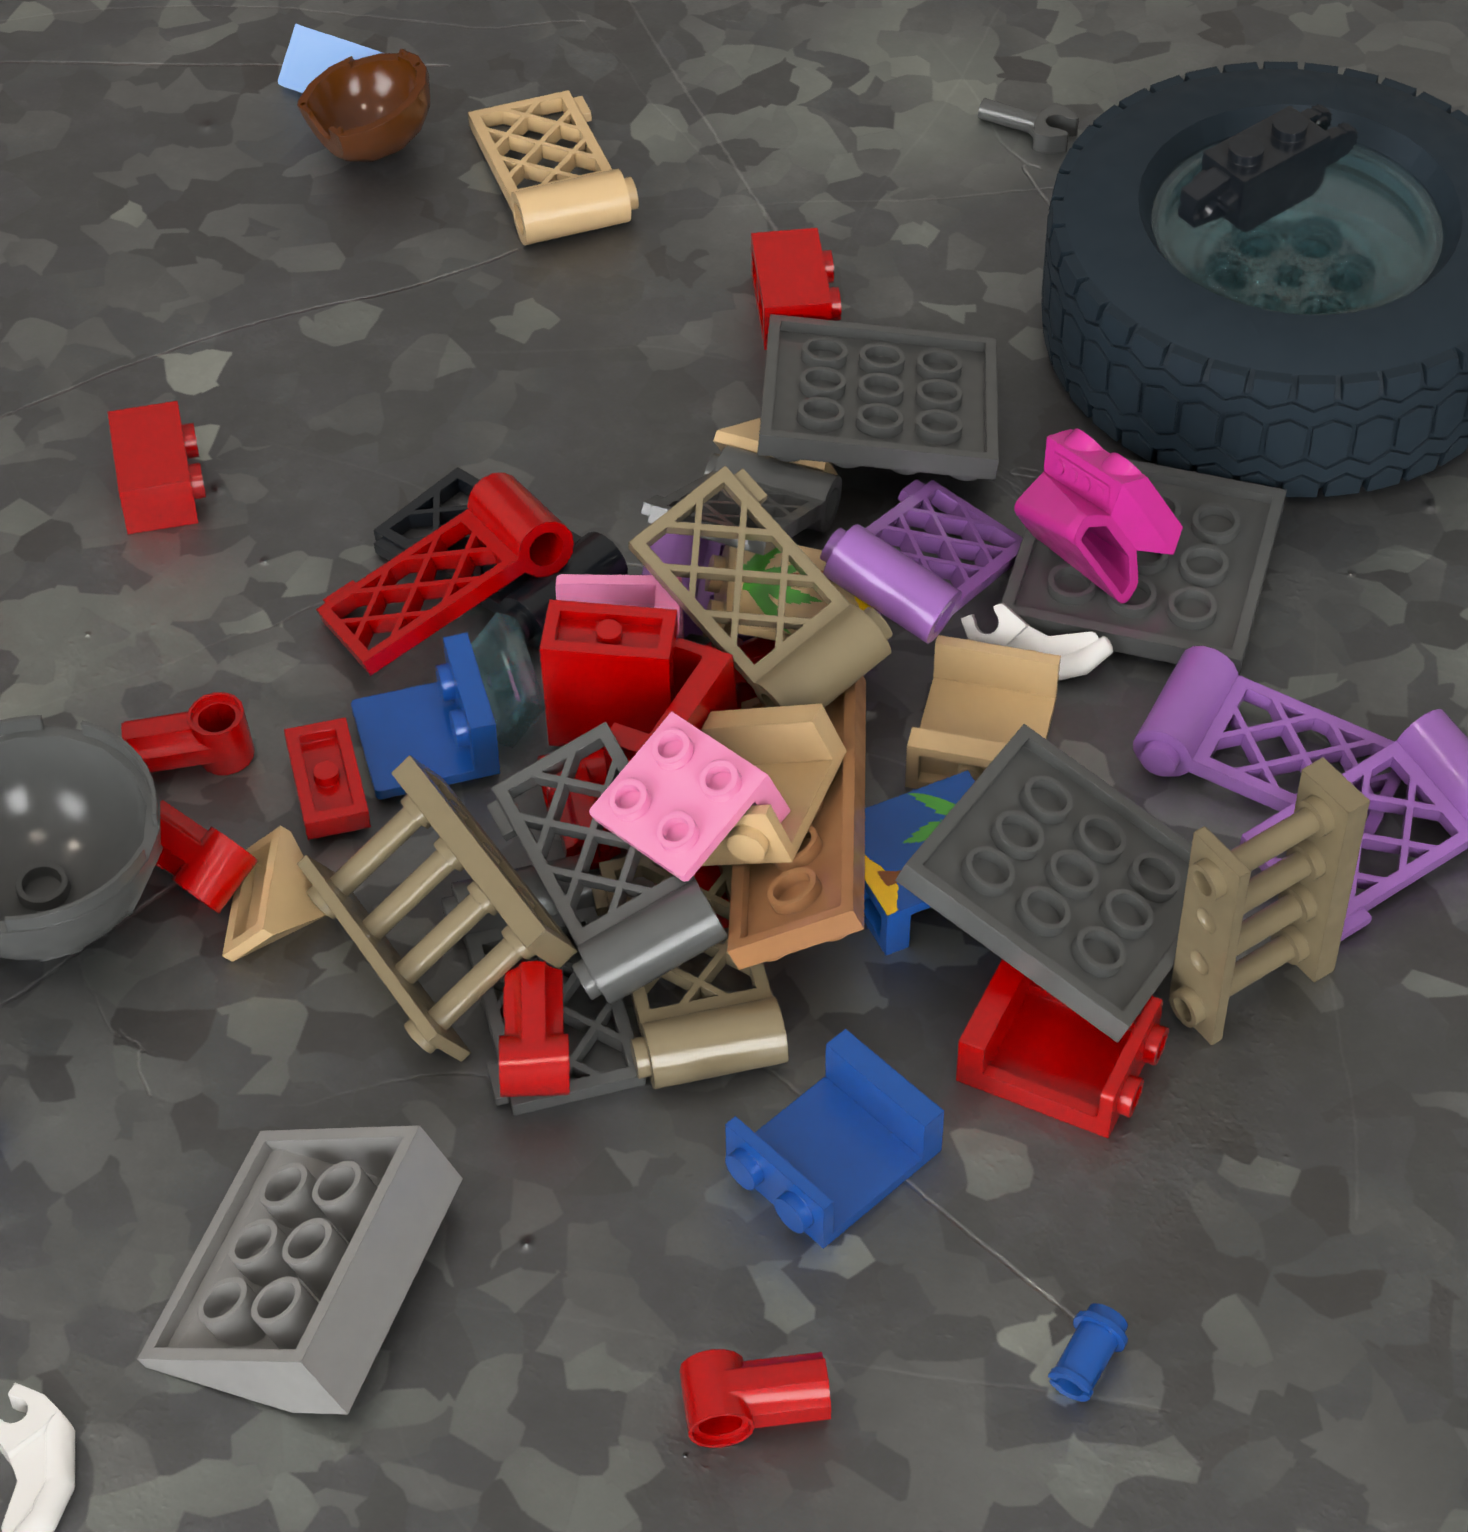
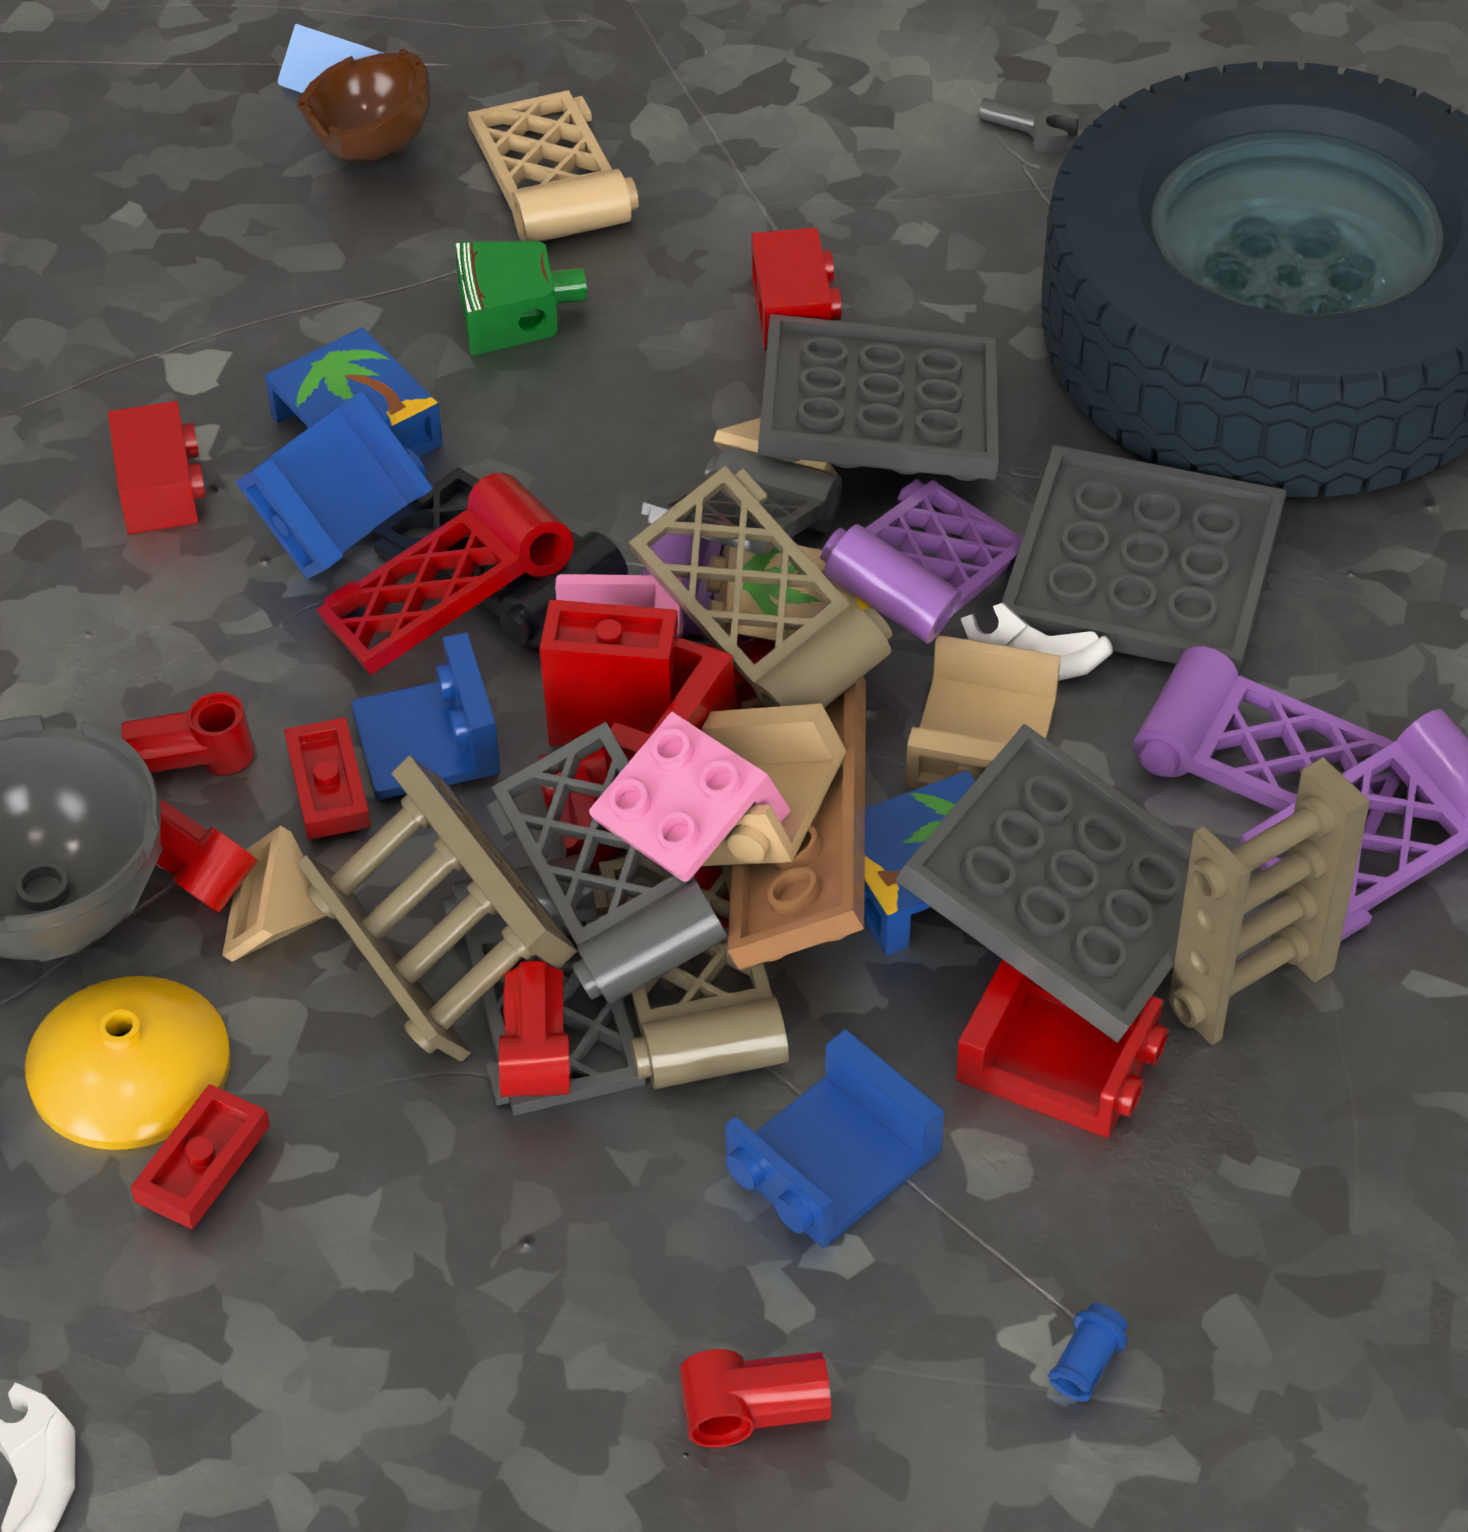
(132, 1085): none -> yellow dish
(200, 1156): none -> red plate
(305, 1266): light grey slope -> none
(334, 484): none -> blue panel
(342, 369): none -> blue panel
(508, 678): clear light blue plate -> none
(512, 292): none -> green torso
(1097, 512): dark pink piece -> none
(1265, 168): black hinge -> none

